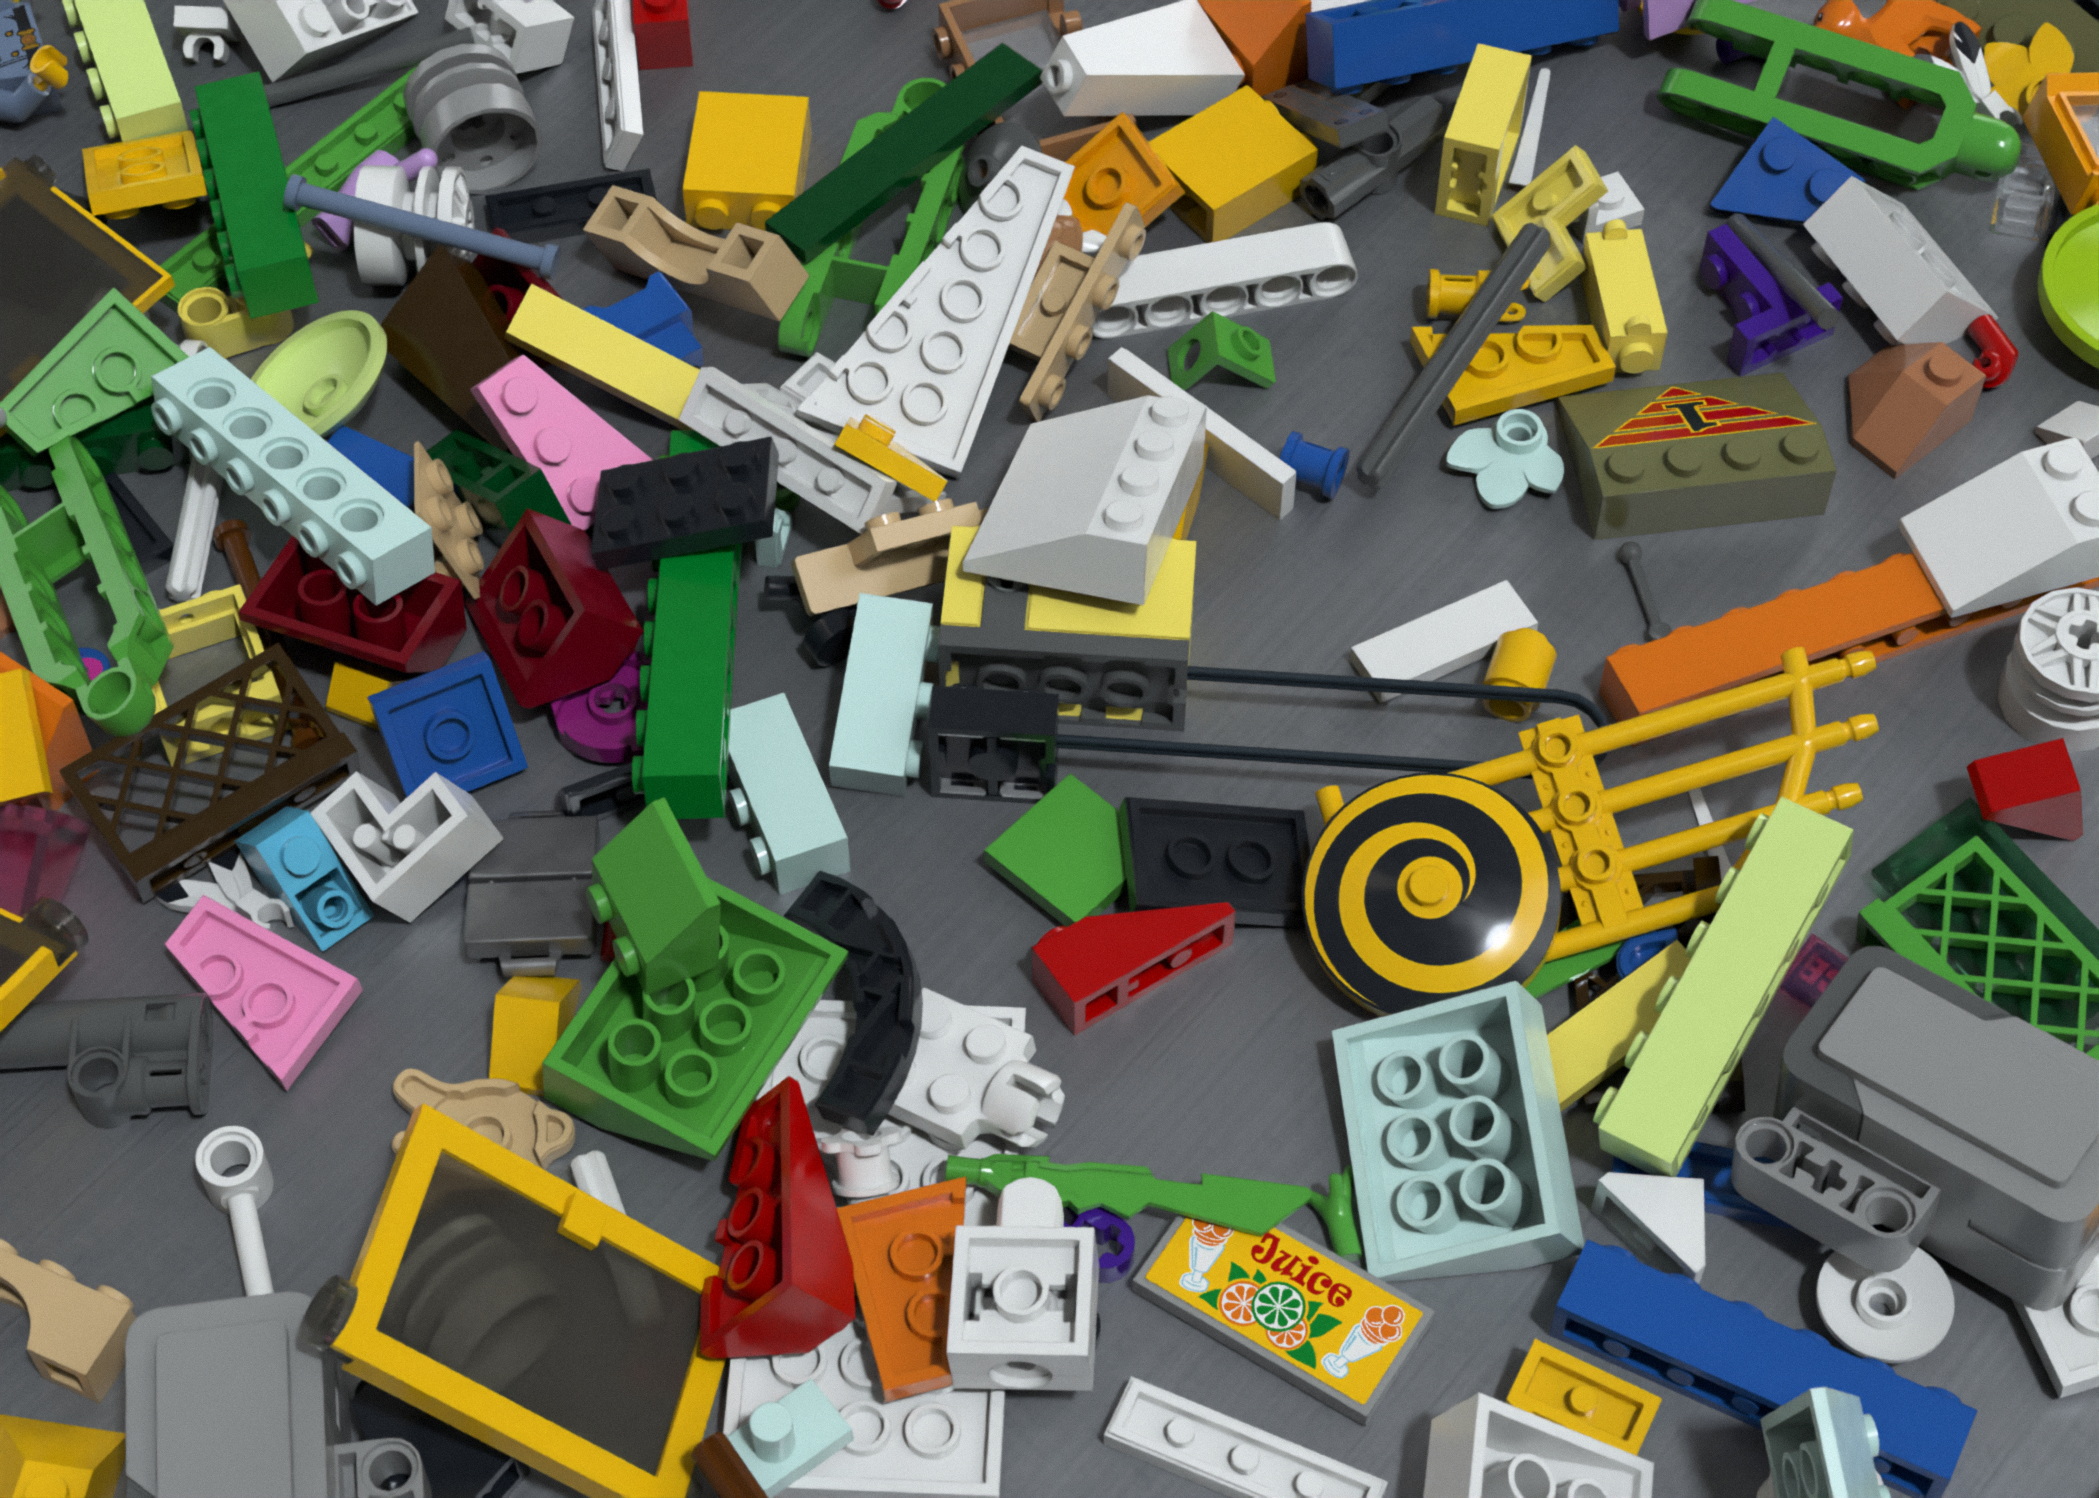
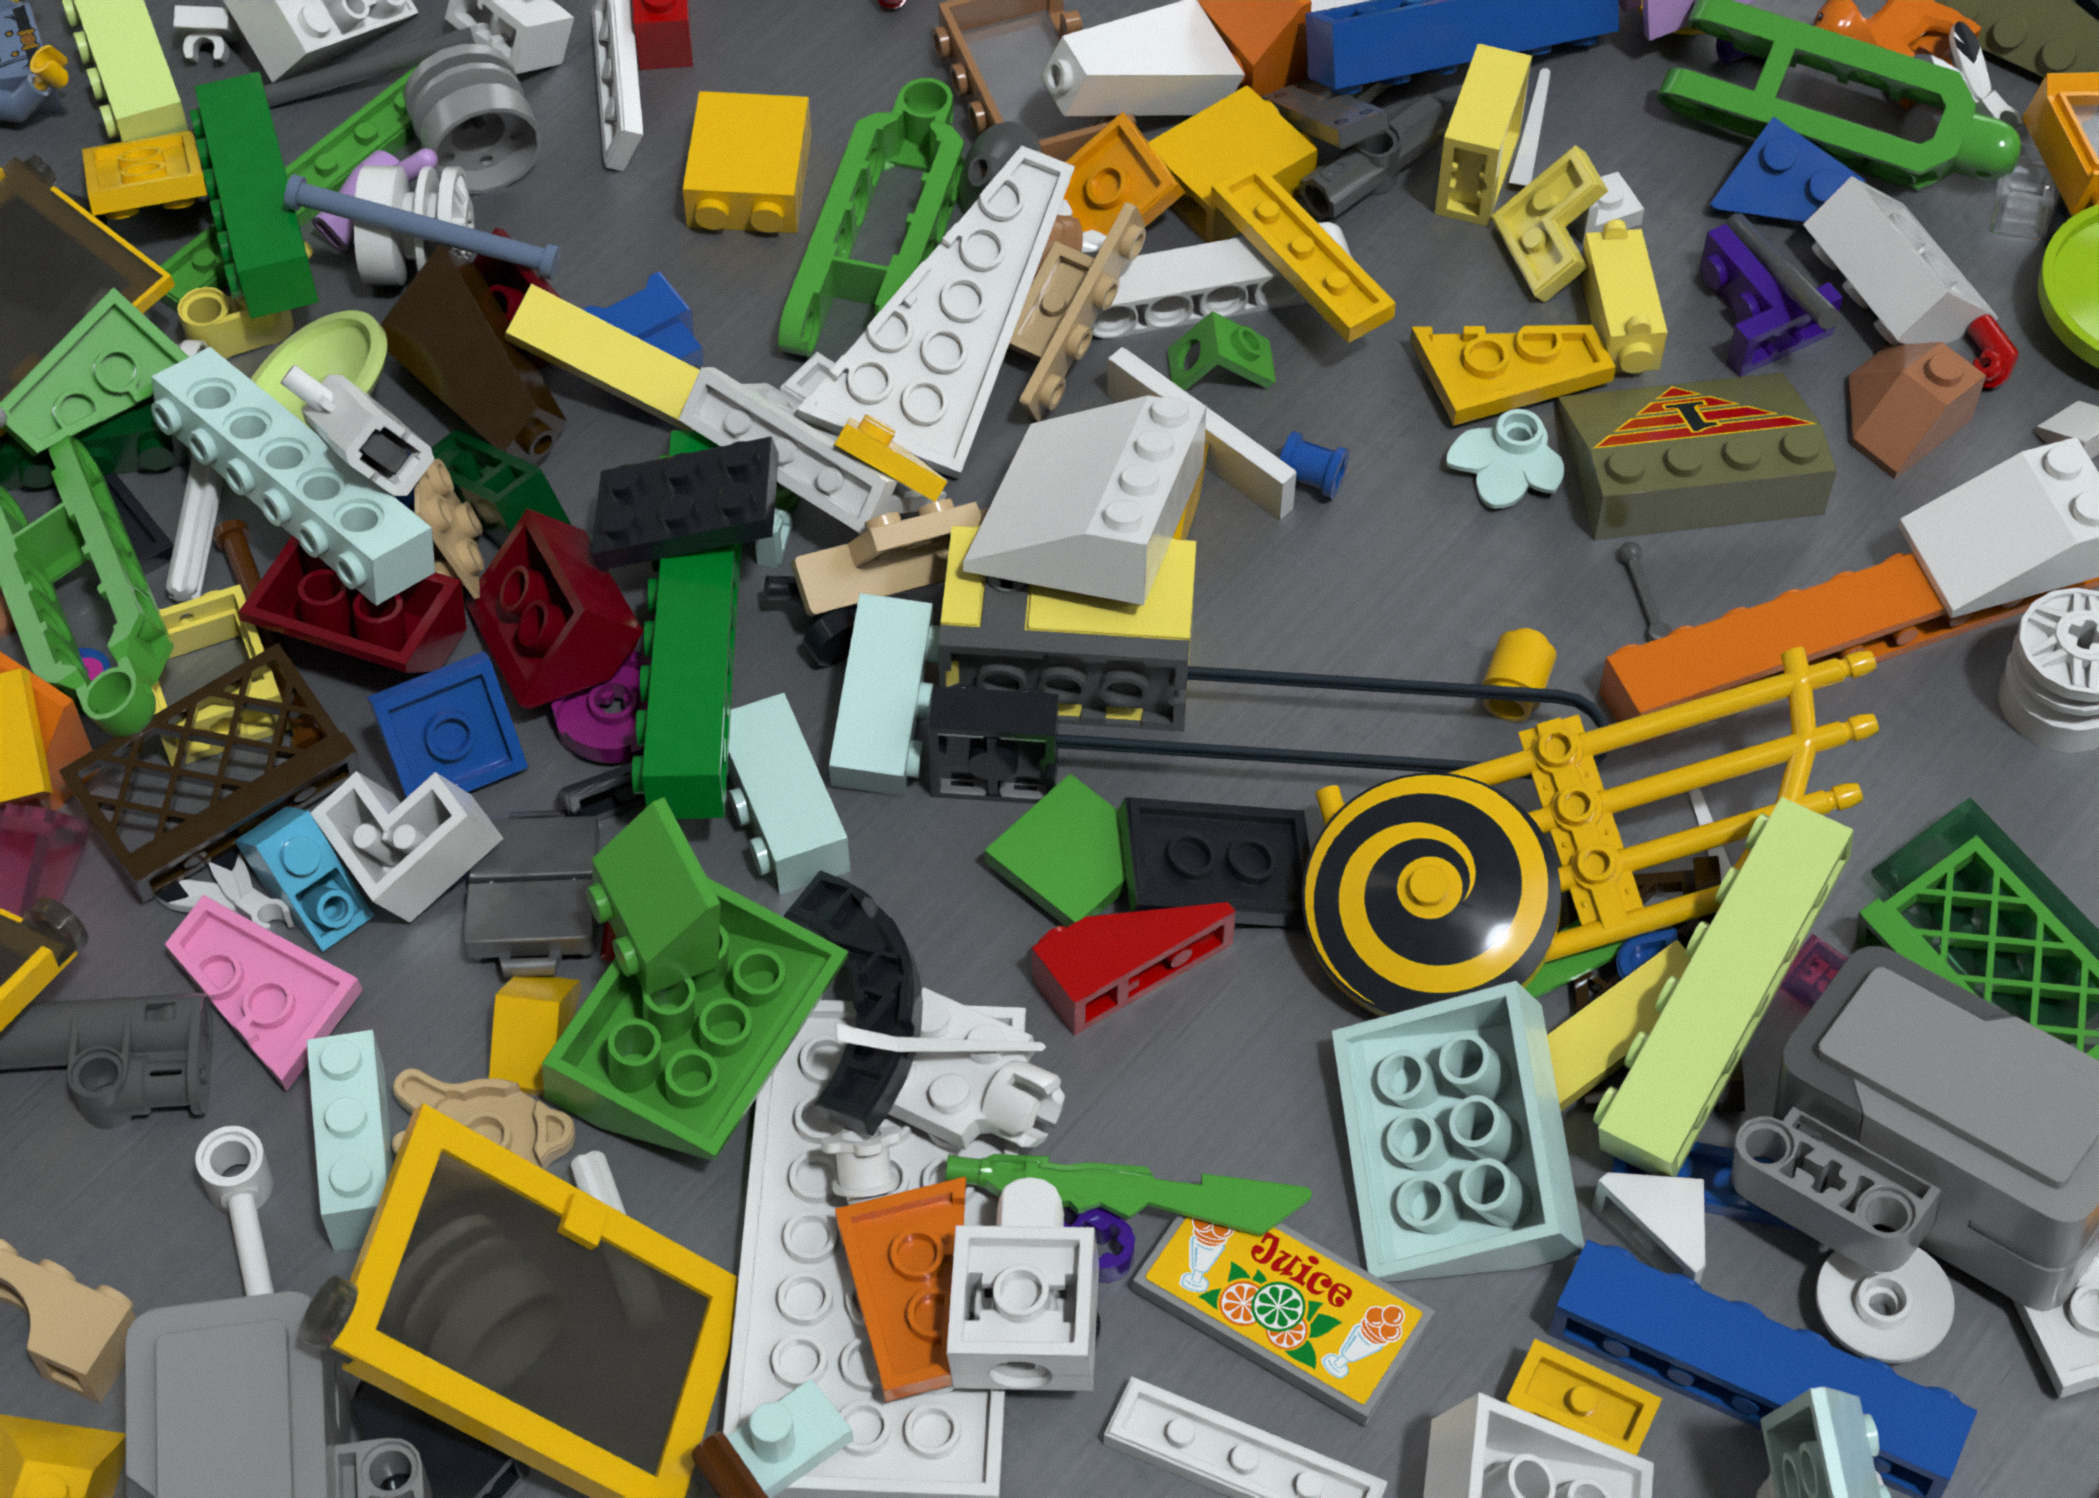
(349, 1133): none -> light aqua brick
(352, 685): yellow slope -> none
(361, 431): none -> white piece
(555, 433): bright pink wing -> none
(559, 208): black tile -> none
(743, 271): tan arch -> none
(785, 1253): red wedge -> none
(904, 152): dark green tile -> none
(909, 1044): none -> white sticker
(1303, 252): none -> yellow plate
(1338, 1216): bright green bar -> none
(1443, 638): white tile -> none
(1453, 356): dark grey axle -> none
(1454, 292): yellow piece -> none
(2020, 71): yellow plate -> none
(2030, 789): red slope -> none

